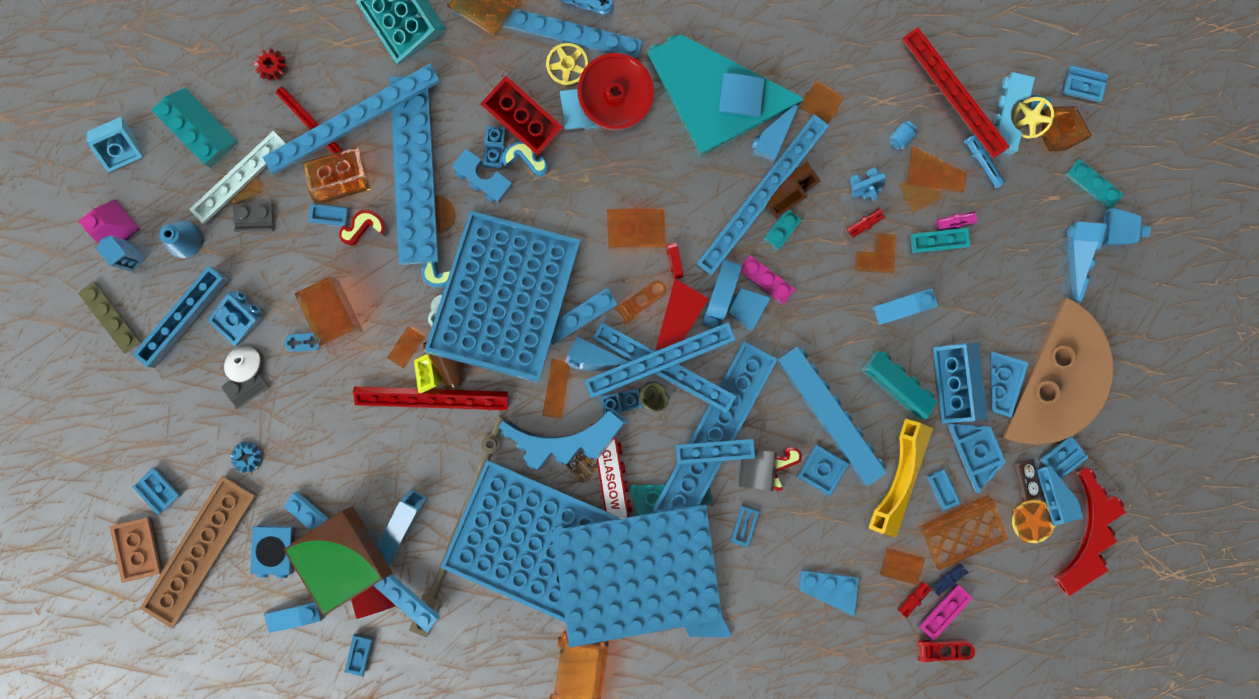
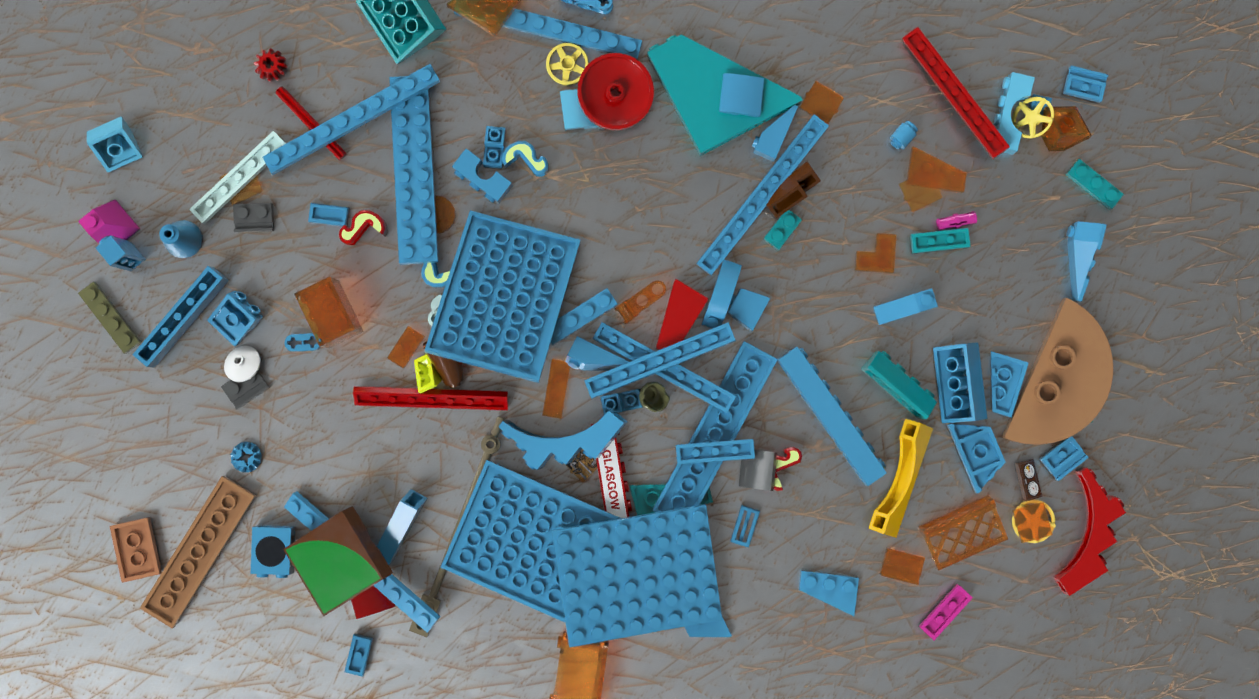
(156, 491): dark azure plate -> none
(195, 126): teal slope -> none
(293, 617): dark azure slope -> none
(336, 176): clear orange slope -> none
(522, 116): red slope -> none
(635, 228): clear orange slope -> none
(674, 260): red beam -> none
(766, 280): dark pink plate -> none
(822, 469): dark azure tile -> none
(866, 223): red pin -> none
(868, 187): dark azure hips -> none
(914, 599): red pin -> none
(931, 650): red piece -> none
(943, 489): dark azure tile -> none
(949, 579): dark blue pin -> none
(997, 180): dark azure pin -> none
(1060, 500): dark azure slope -> none
(1123, 228): dark azure torso -> none

